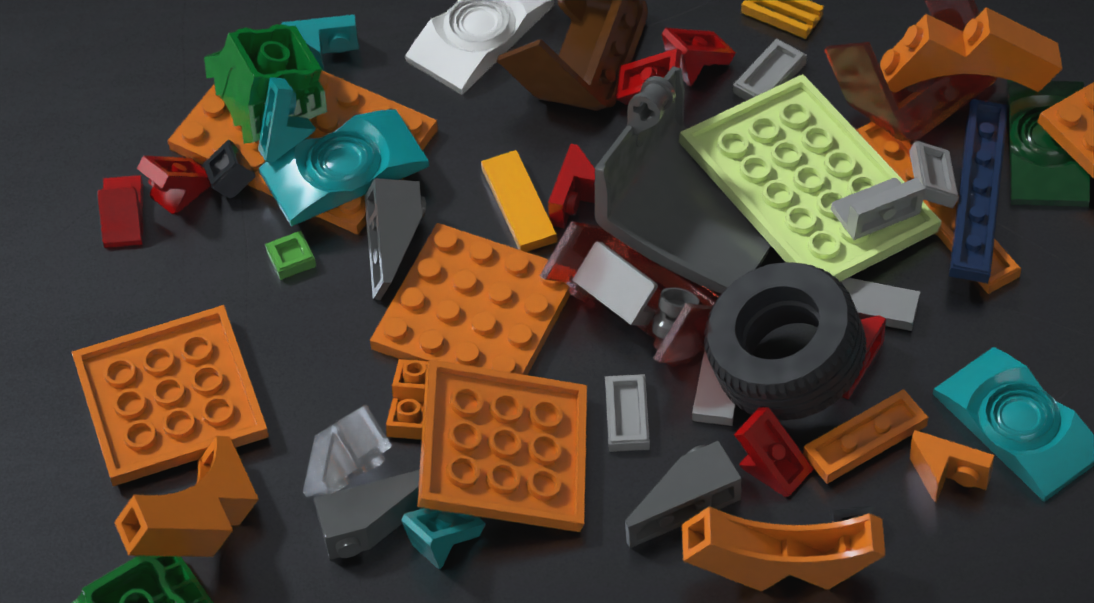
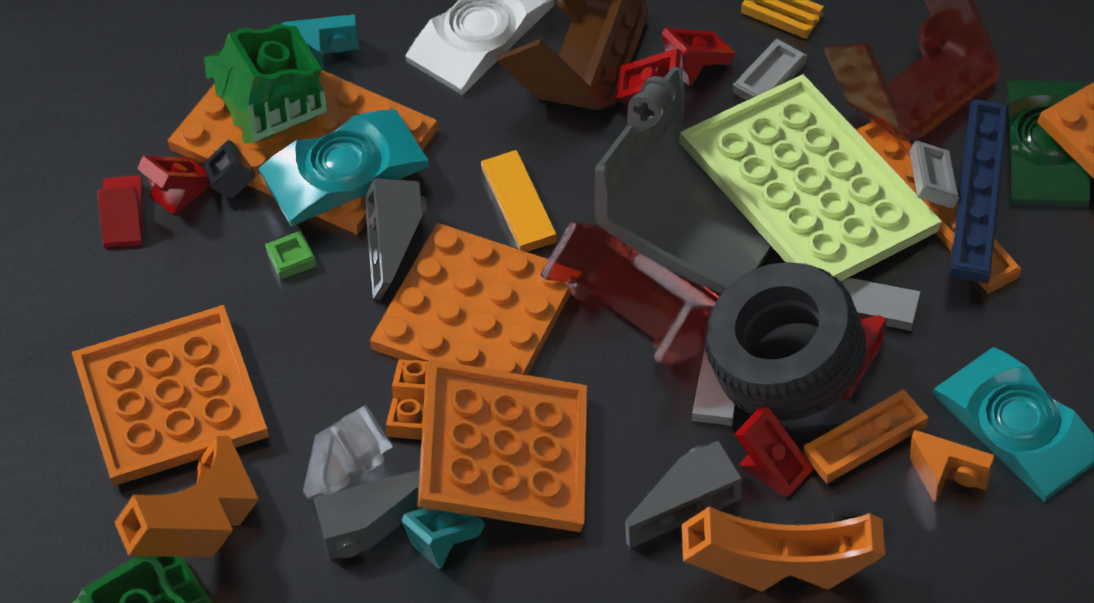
(279, 129): teal slope -> none
(573, 184): red slope -> none
(617, 284): light grey panel -> none
(627, 413): light grey tile -> none
(670, 305): dark grey wheel -> none
(879, 206): light grey panel -> none
(985, 47): orange arch -> none

